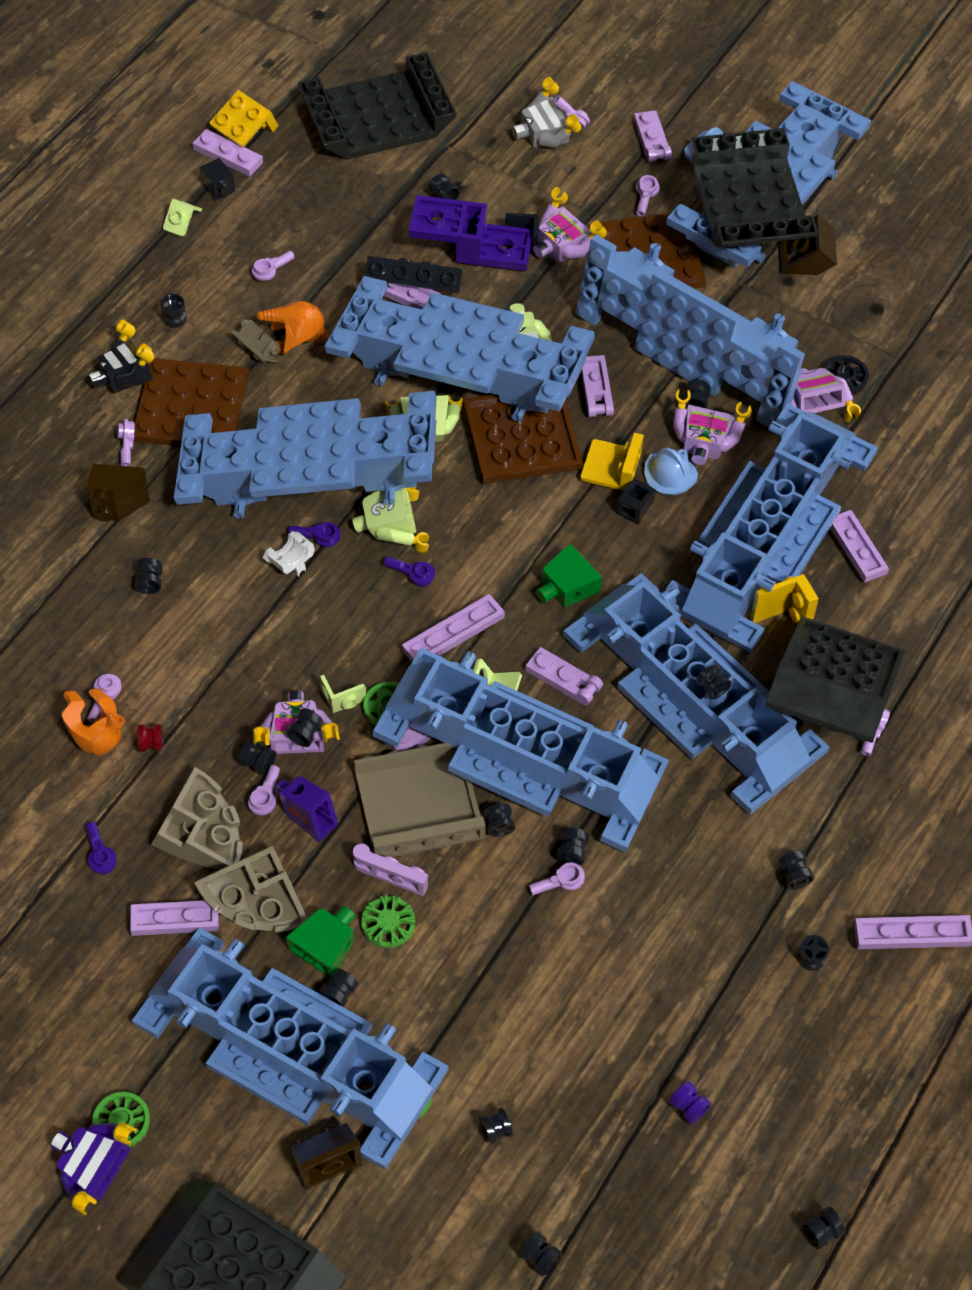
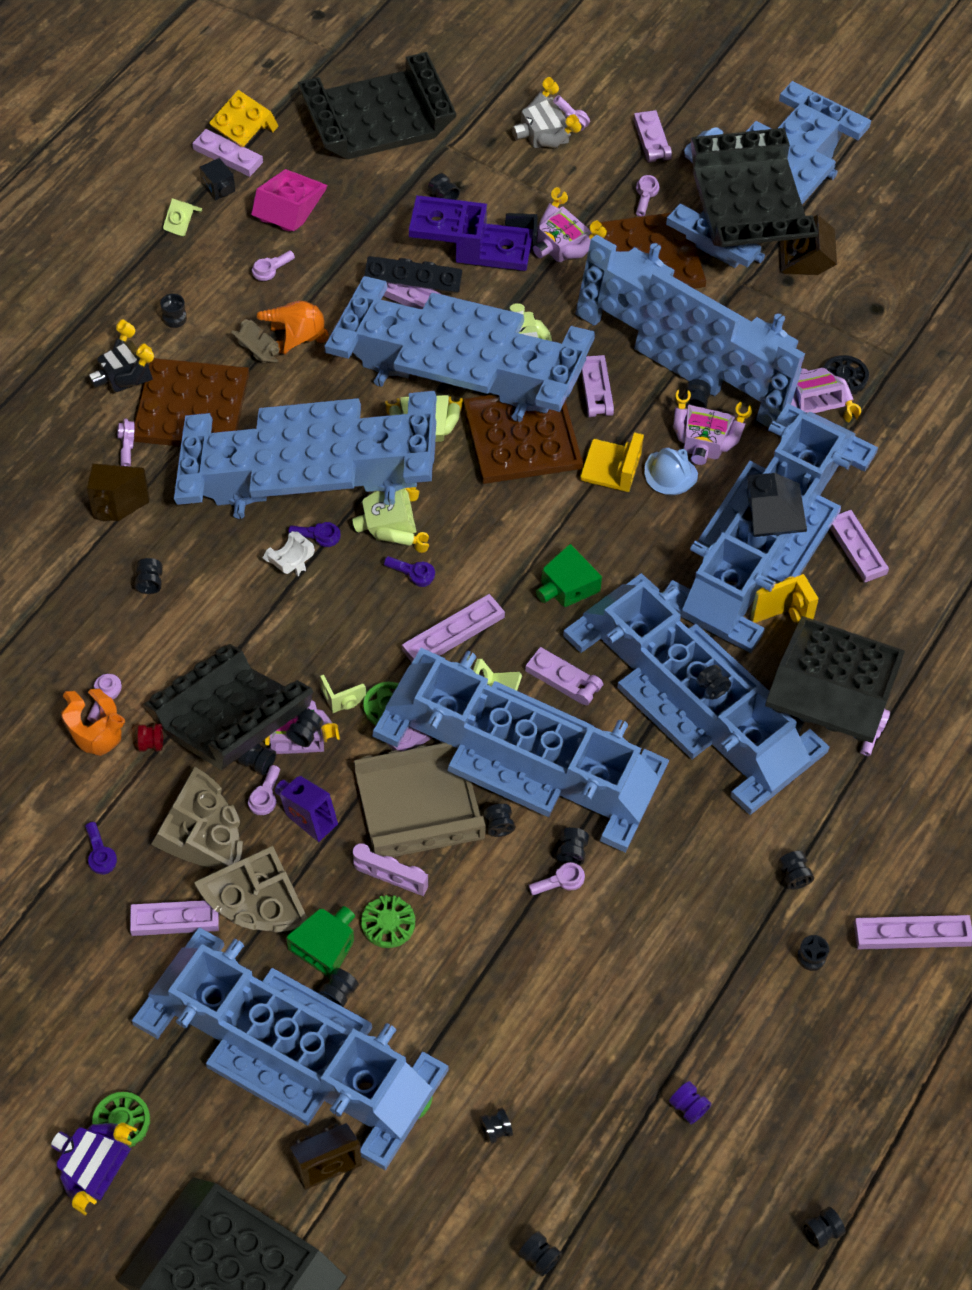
(225, 707): none -> pearl dark grey slope
(287, 199): none -> dark pink slope
(635, 501): black brick -> none
(775, 505): none -> black slope

